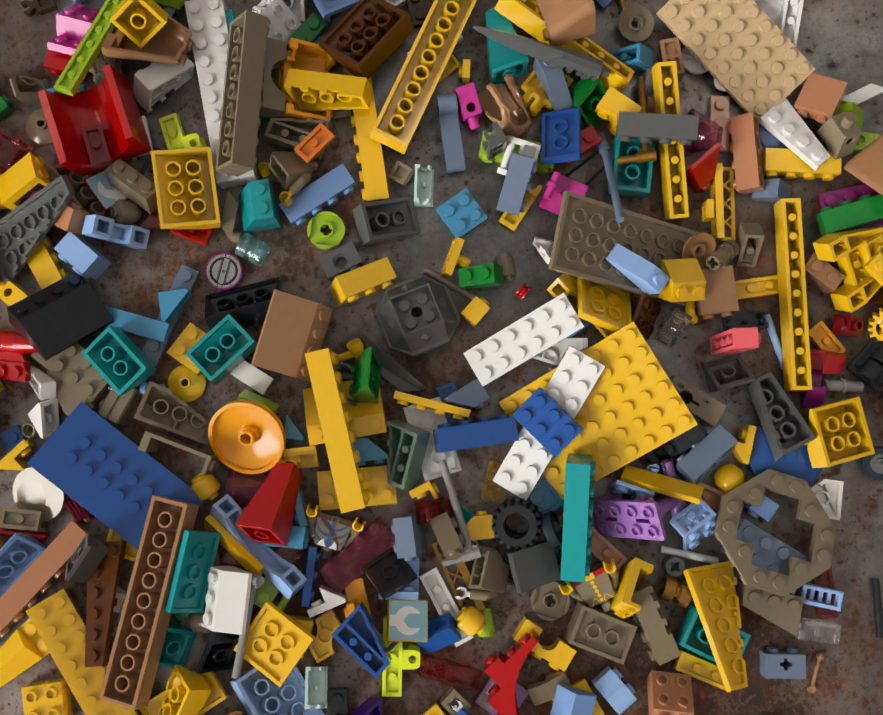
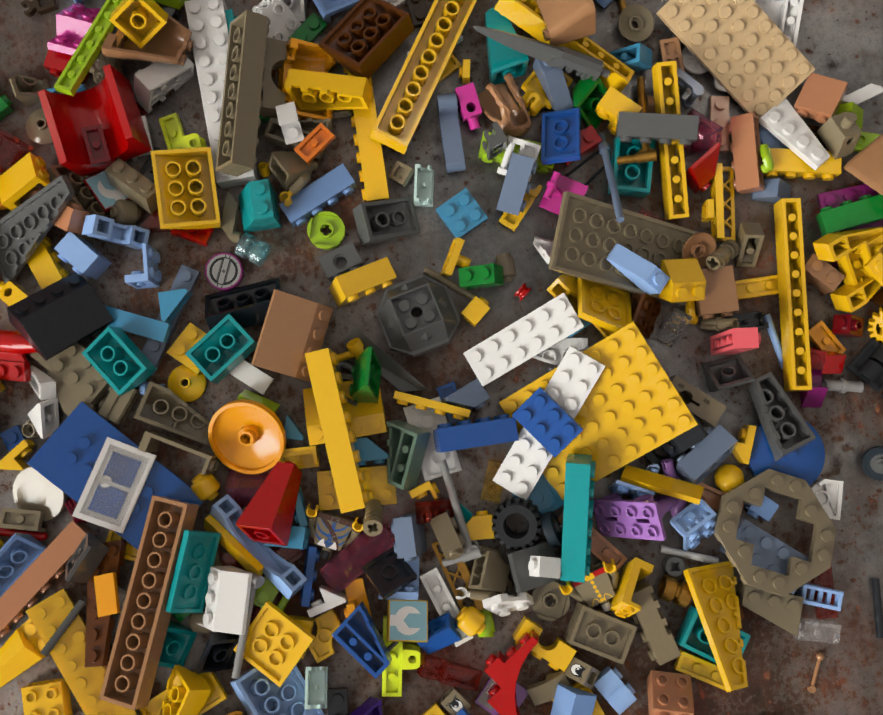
(63, 628): none -> dark grey bar
(106, 594): none -> light orange tile
(114, 485): none -> clear door
(151, 275): none -> light blue bracket
(289, 123): none -> white slope
(373, 518): none -> dark tan axle
(504, 604): none -> white plate
(544, 567): none -> white brick
(582, 673): none -> dark tan brick
(685, 82): none -> sand blue plate
(719, 324): none -> dark tan axle
(766, 155): none -> lime arm
(792, 668): sand blue brick -> none
(839, 433): yellow slope -> none

